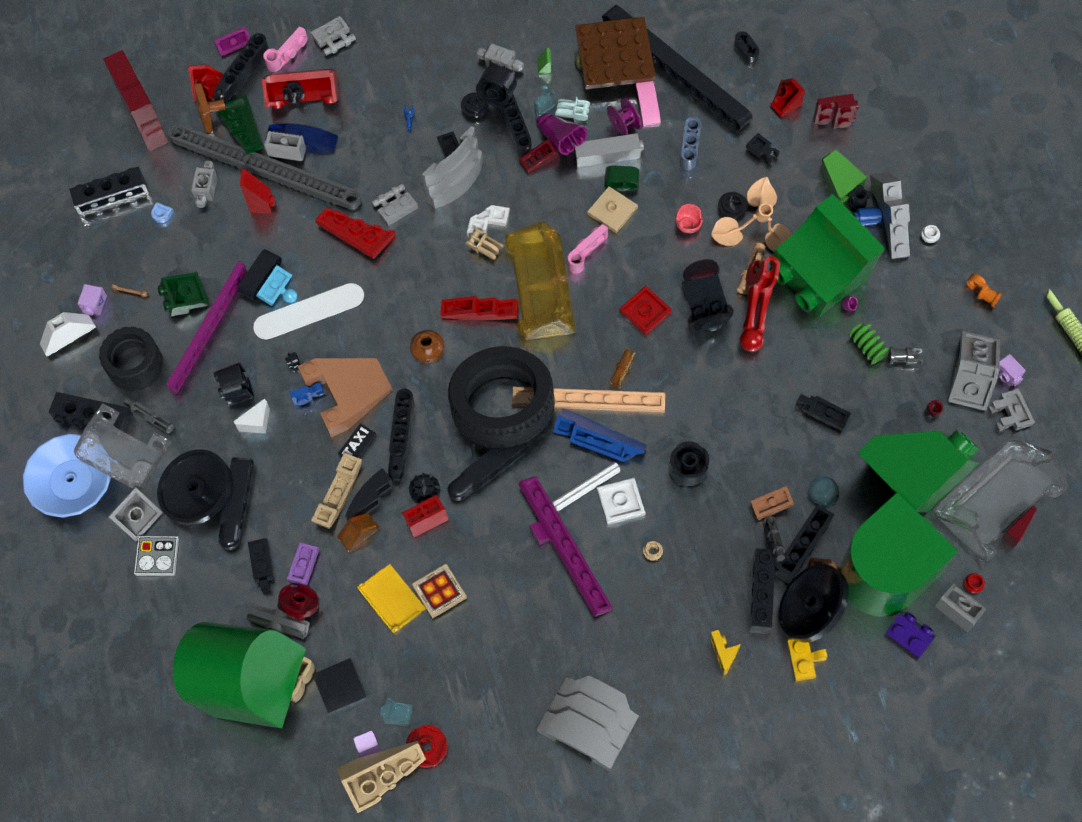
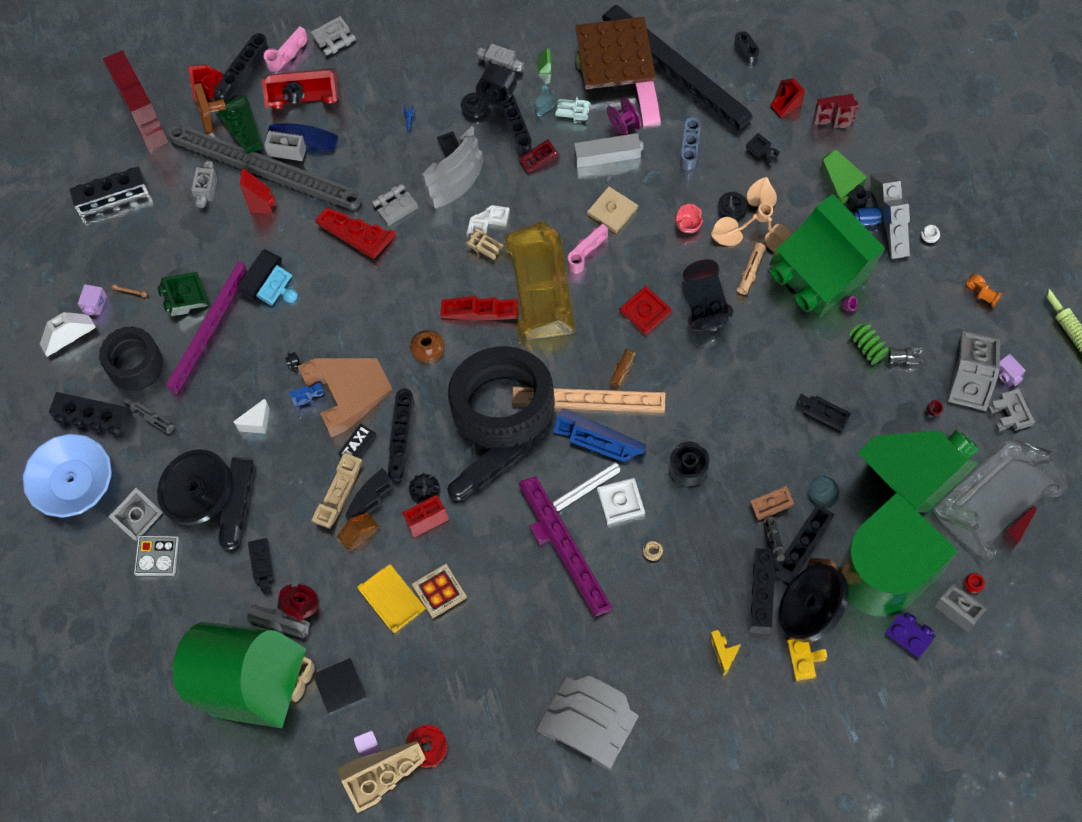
(118, 452): clear windscreen -> none
(161, 213): light blue tile -> none
(232, 41): magenta slope -> none
(234, 384): black brick -> none
(303, 564): medium lavender plate -> none
(308, 311): white sticker -> none
(396, 713): clear light blue bracket -> none
(562, 132): magenta piece -> none
(621, 177): dark green beam -> none
(761, 286): red piece -> none

